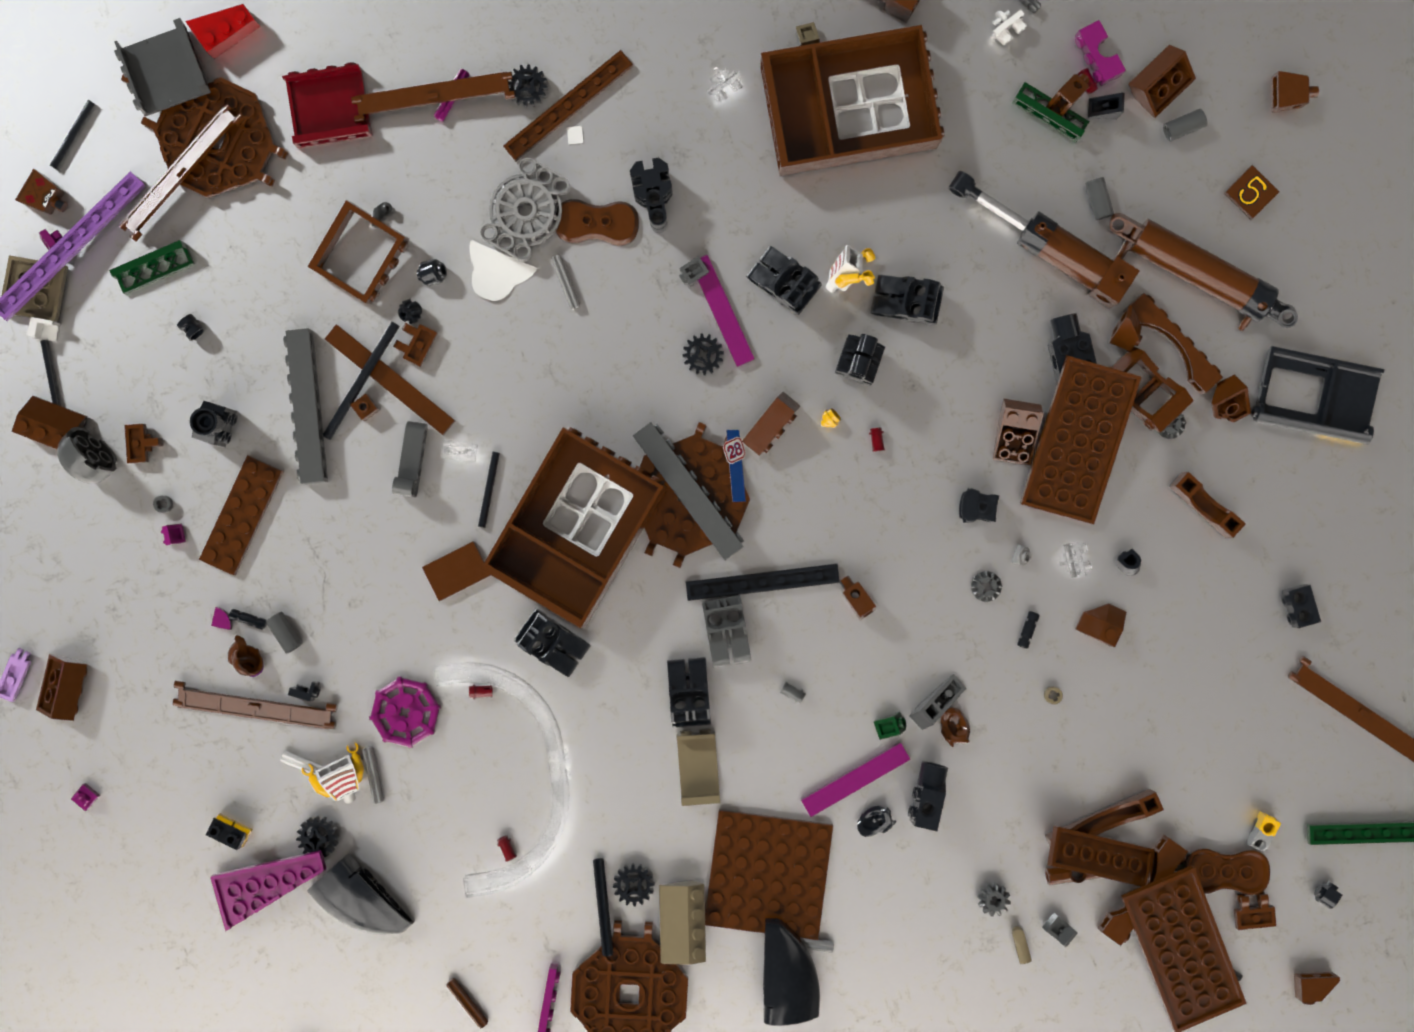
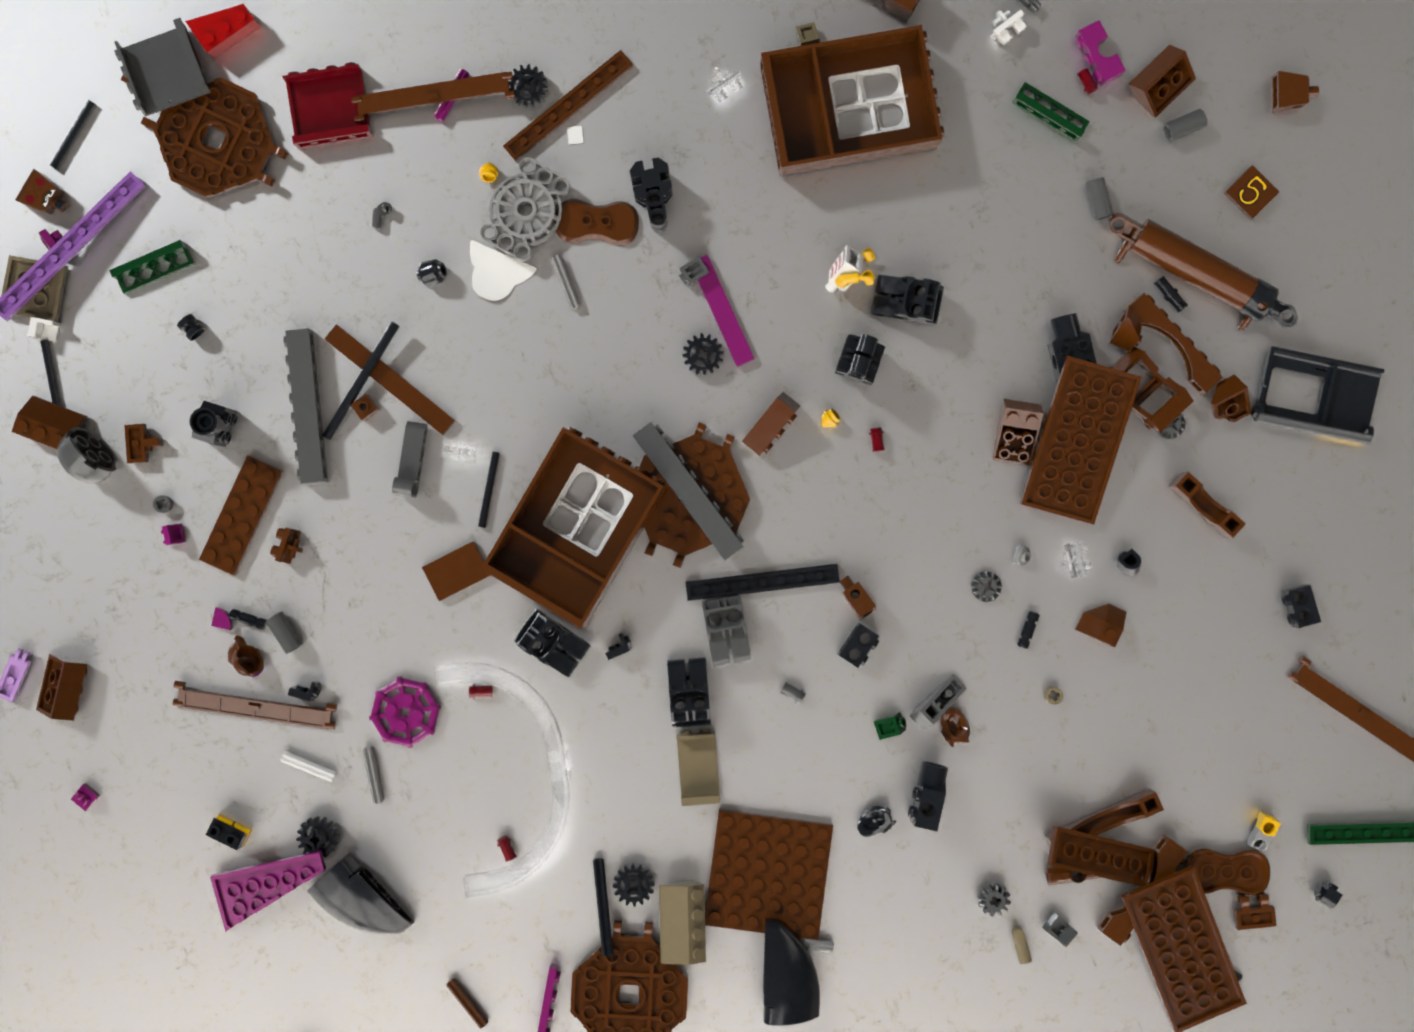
(179, 170): piece -> none
(288, 545): none -> reddish brown hips
(332, 238): reddish brown window -> none
(338, 778): torso -> none
(410, 311): black gear -> none
(419, 345): reddish brown plate -> none
(488, 172): none -> yellow plate
(617, 650): none -> black bracket
(734, 453): blue sticker -> none
(781, 279): black connector -> none
(854, 642): none -> black brick
(855, 779): magenta tile -> none
(977, 506): black piece -> none
(1044, 238): reddish brown piece -> none
(1071, 92): reddish brown torso -> none
(1106, 106): black slope -> none
(1170, 294): none -> black pin
(1314, 986): reddish brown slope -> none

